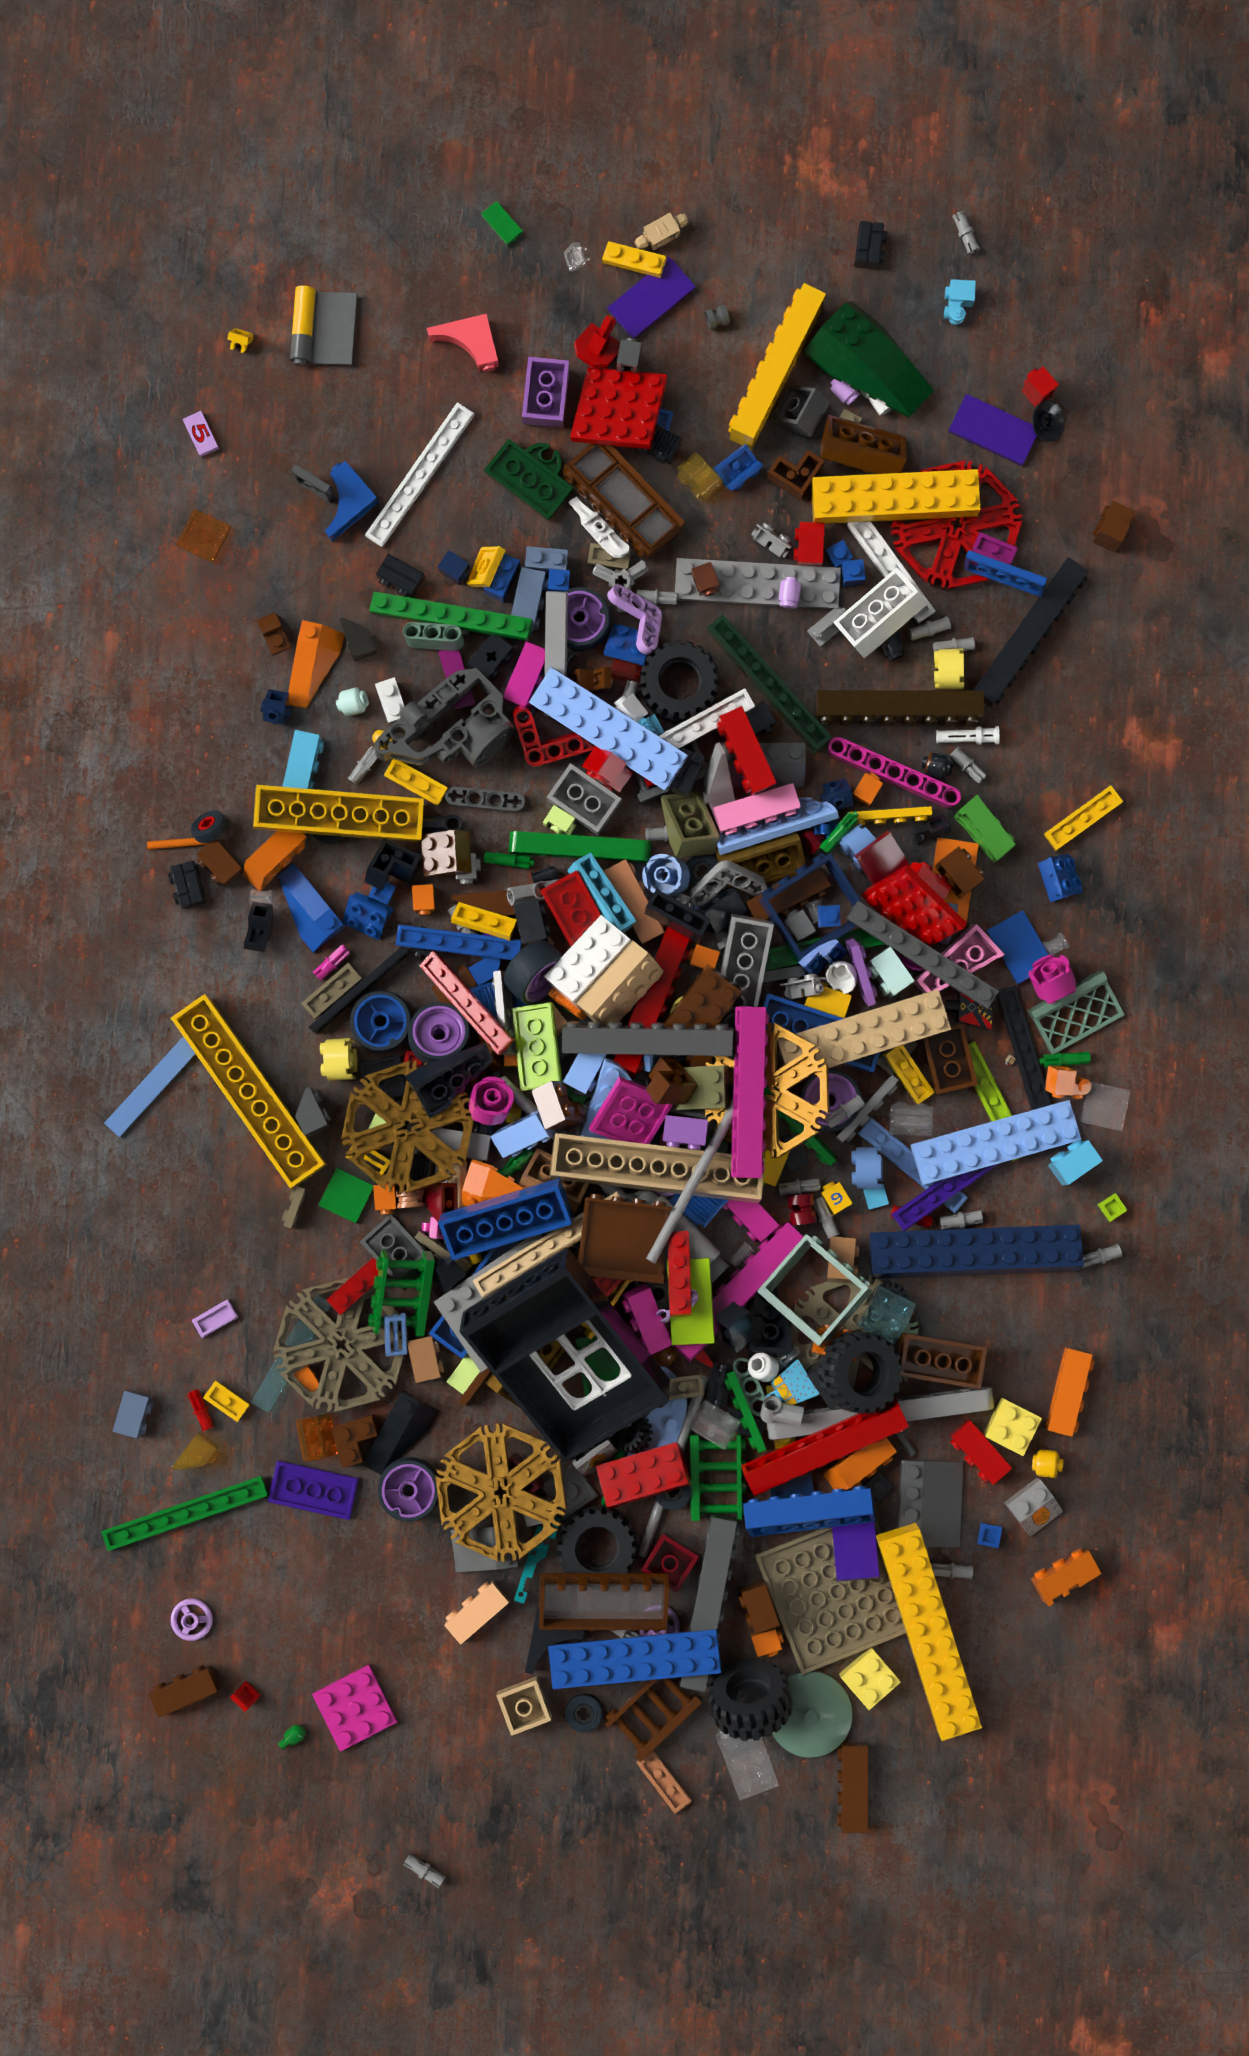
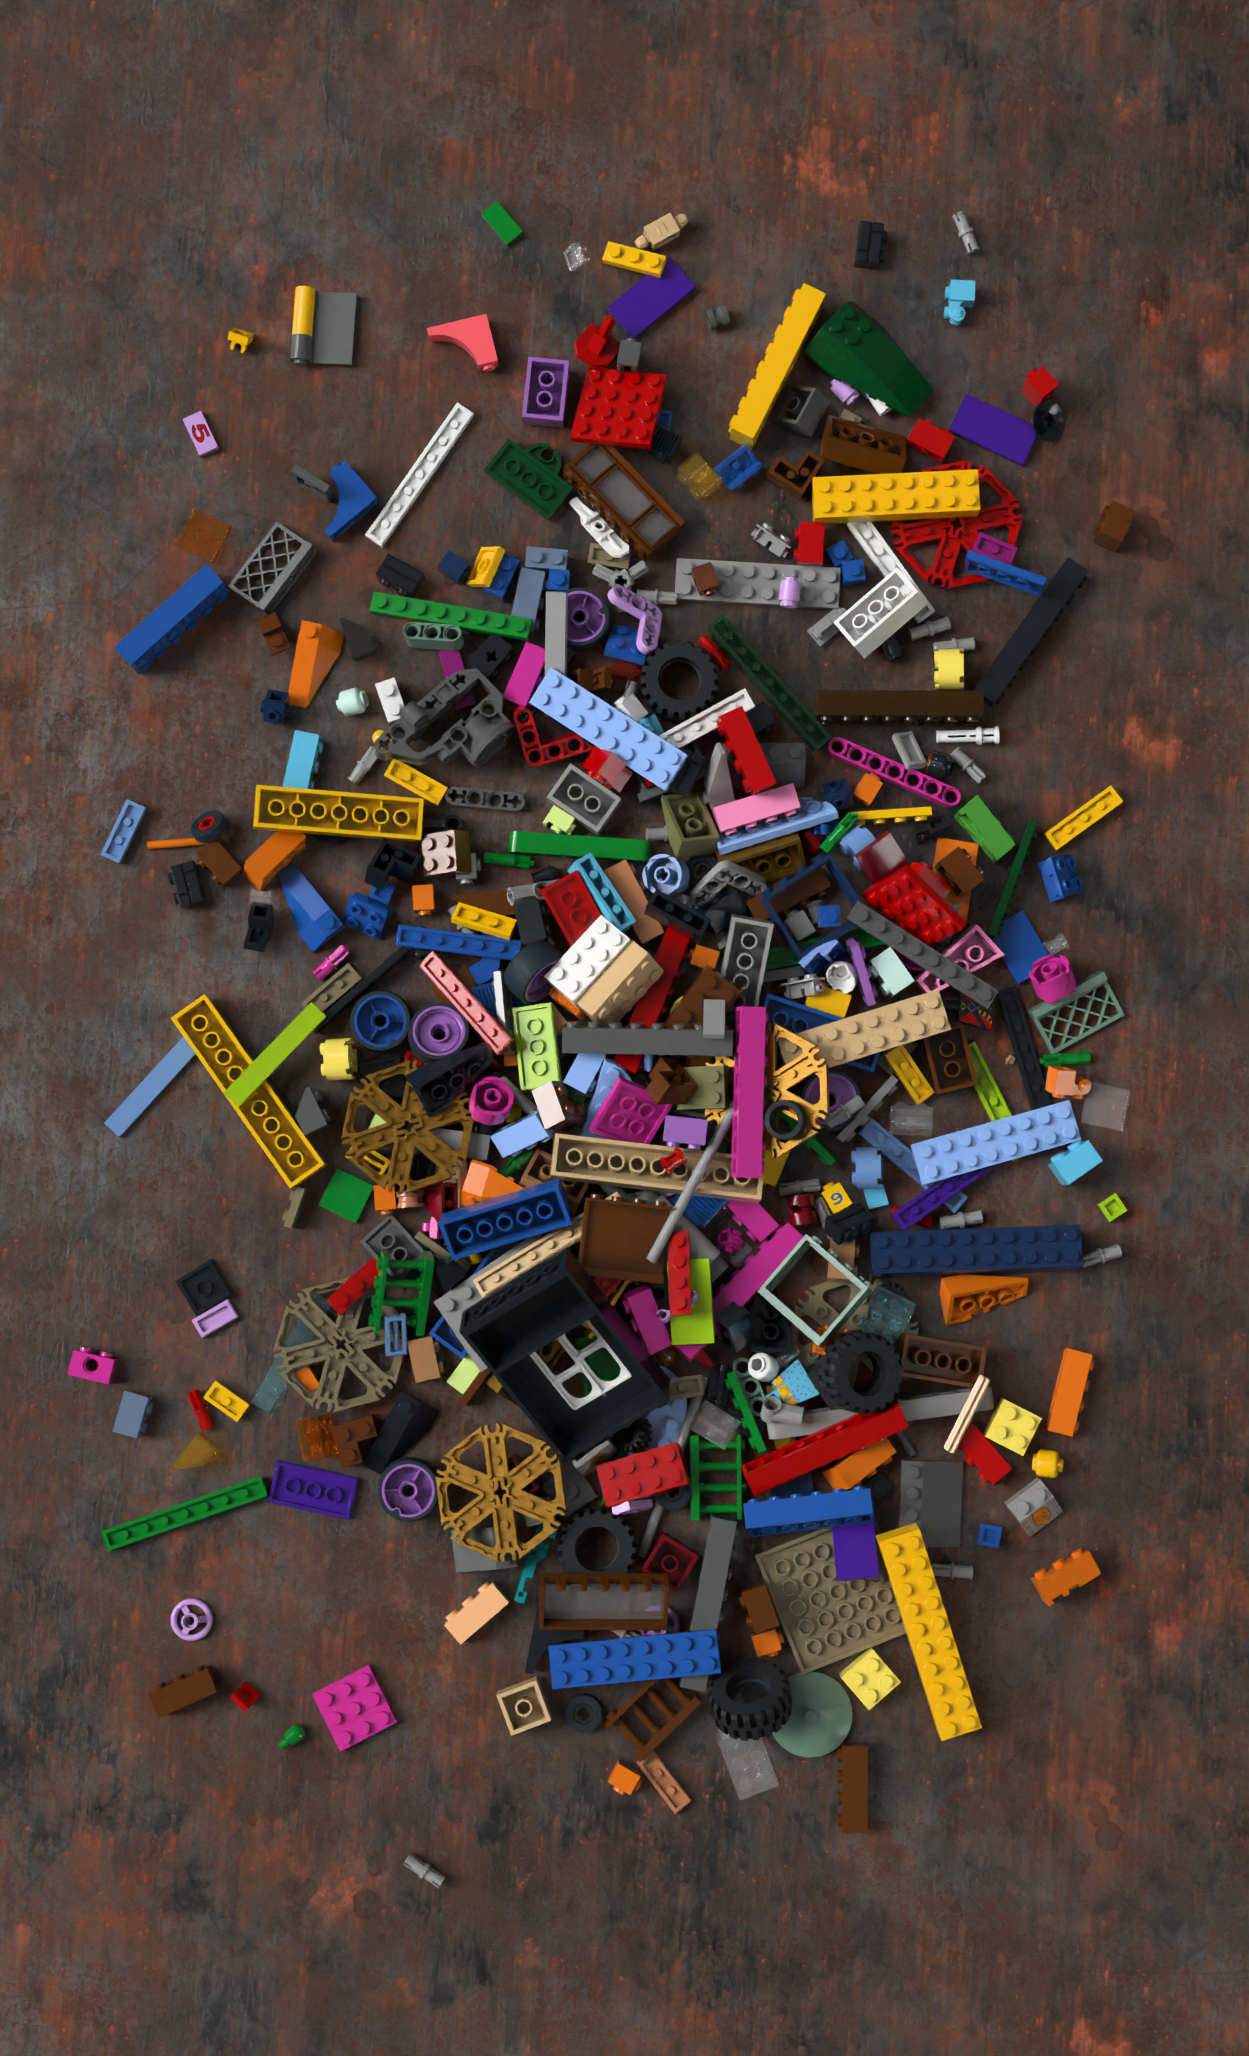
(80, 1367): none -> dark pink brick
(123, 831): none -> medium blue plate
(172, 619): none -> blue brick
(204, 1287): none -> black tile
(274, 1054): none -> lime tile
(287, 576): none -> dark grey fence
(625, 1778): none -> orange brick
(632, 1507): none -> lavender tile
(673, 1160): none -> red bush
(714, 1019): none -> light grey tile
(716, 653): none -> red axle
(730, 1240): none -> dark pink gear
(798, 1109): none -> black tyre
(849, 1224): none -> black brick
(909, 750): none -> light grey tile
(930, 440): none -> red brick
(966, 1414): none -> tan axle
(971, 1294): none -> orange wedge
(1015, 871): none -> dark green plate

